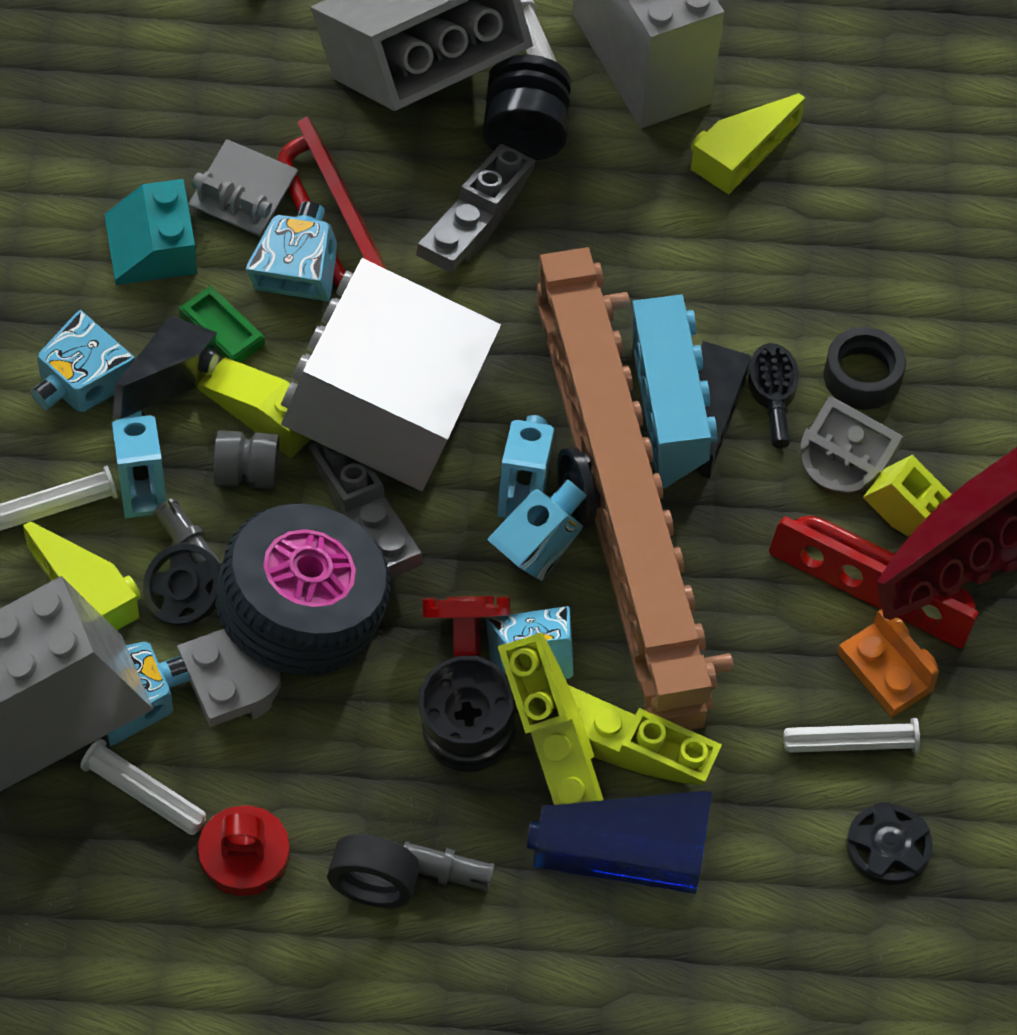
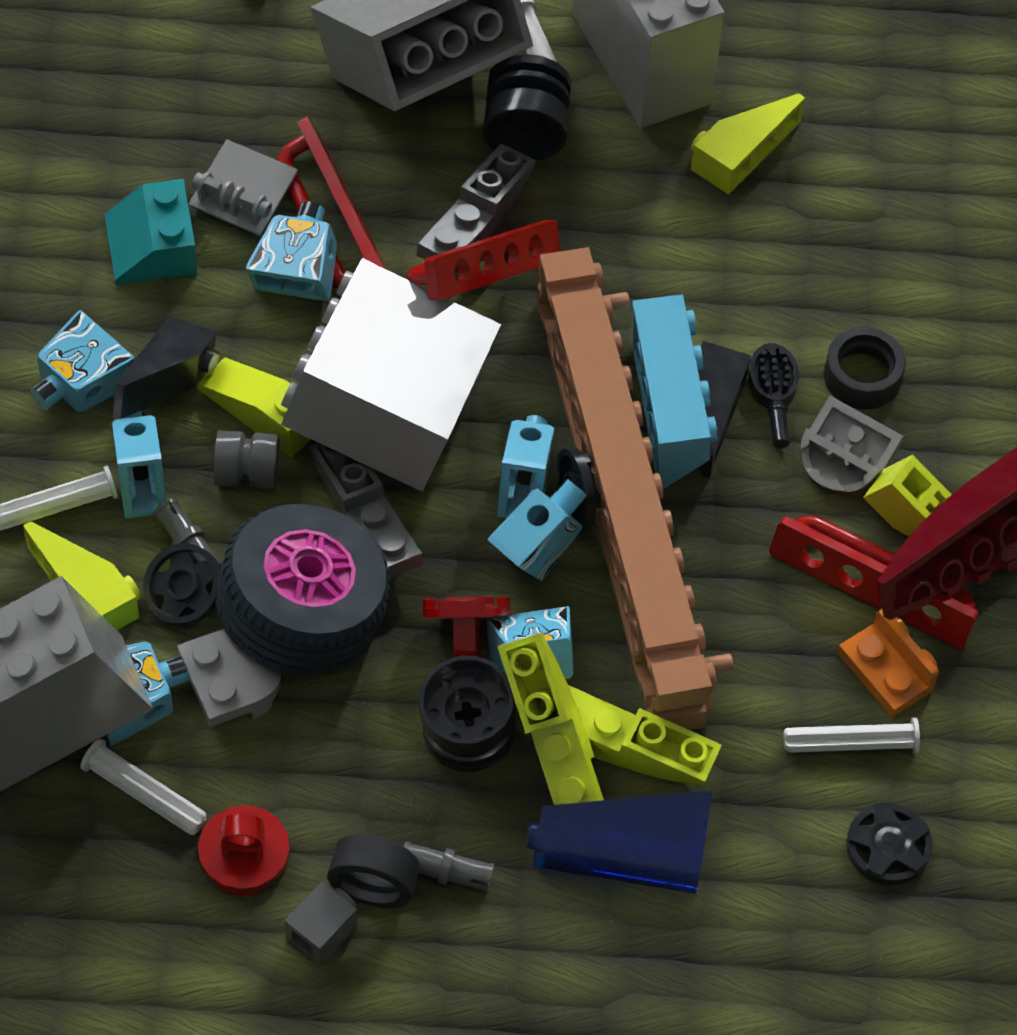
(235, 334): green tile -> none
(321, 923): none -> dark grey brick
(438, 270): none -> red piece

